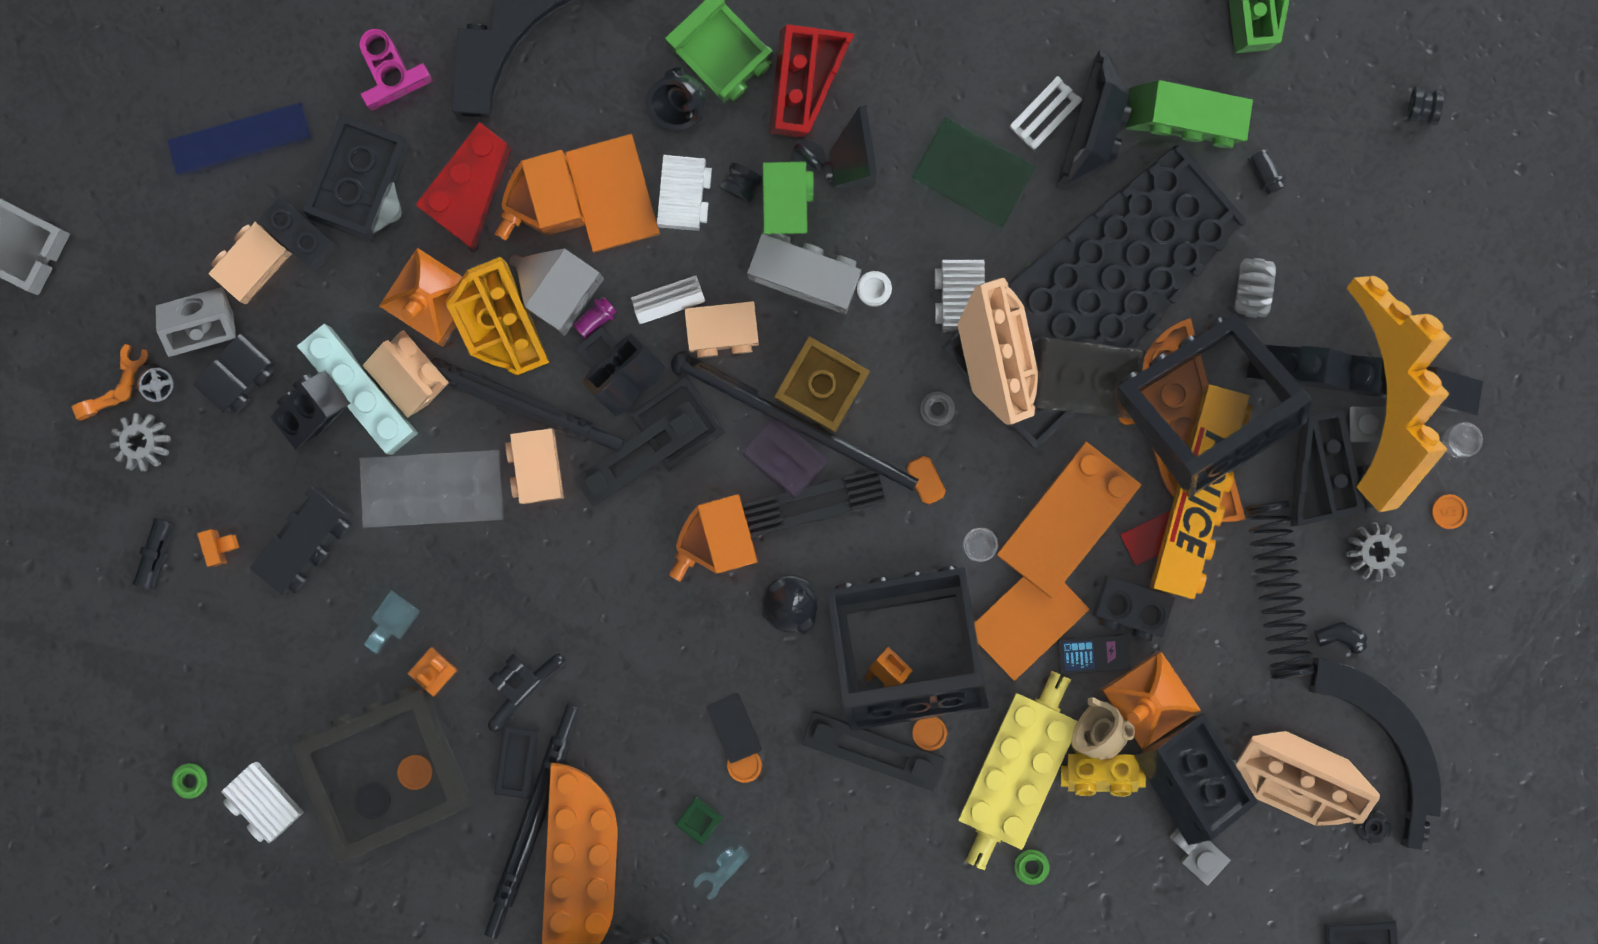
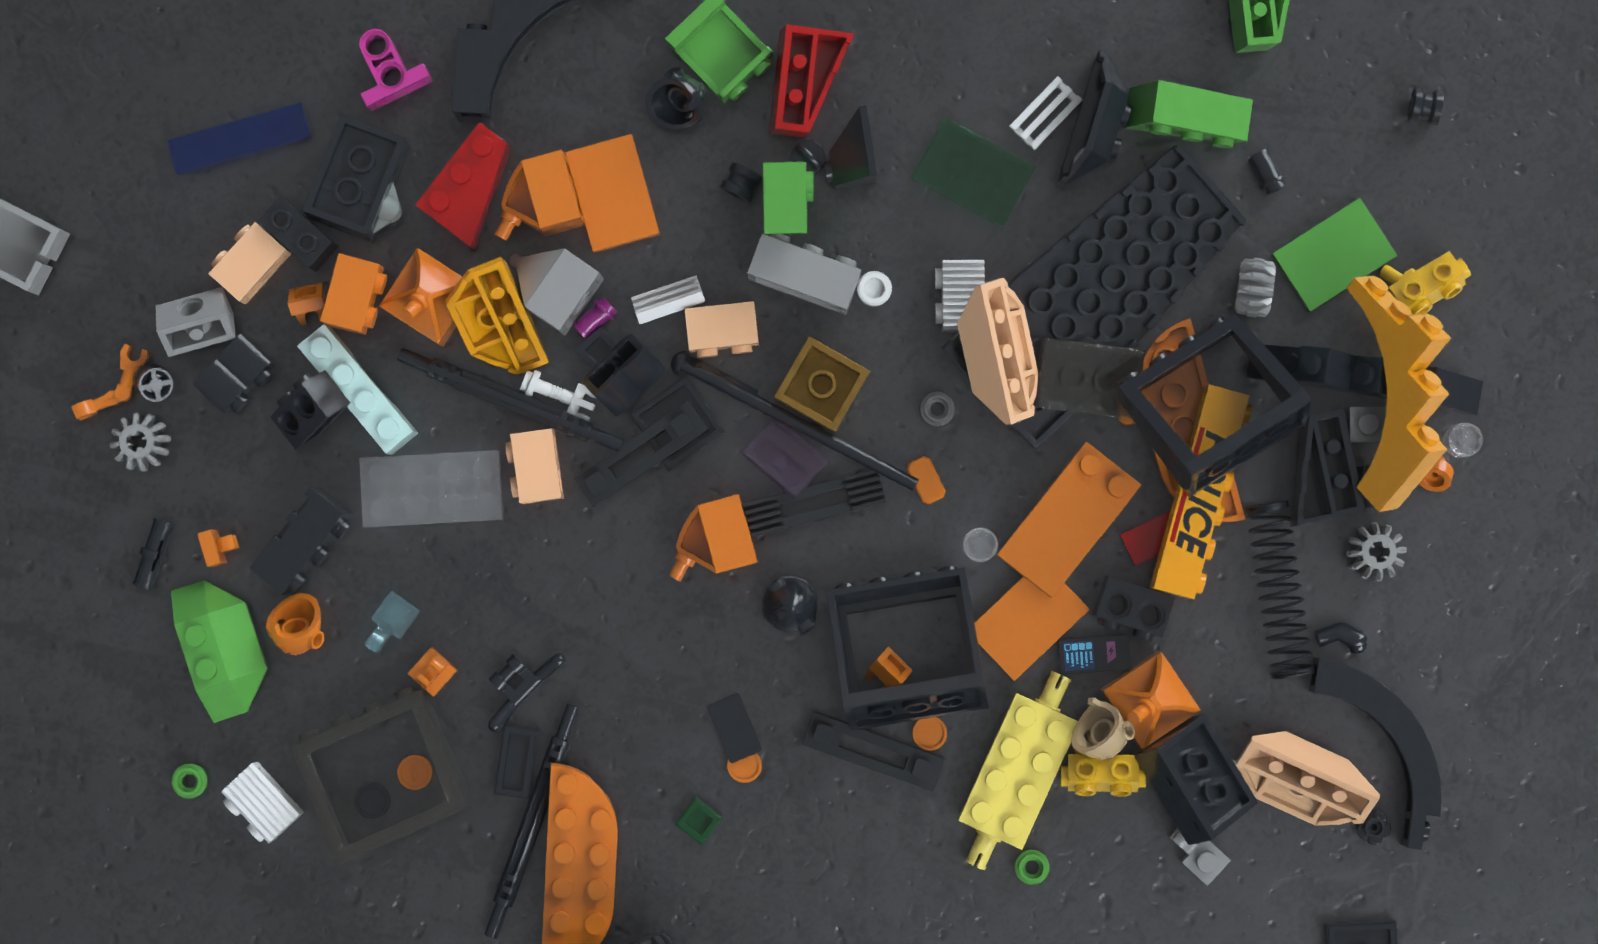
(219, 648): none -> bright green wedge
(298, 624): none -> orange helmet
(305, 300): none -> orange tile
(353, 294): none -> orange slope
(405, 374): light nougat brick -> none
(532, 383): none -> white hinge
(682, 193): white brick -> none
(729, 863): clear light blue plate -> none
(1334, 254): none -> bright green tile
(1429, 284): none -> yellow brick
(1439, 477): none -> orange tile
(1449, 511): orange piece -> none

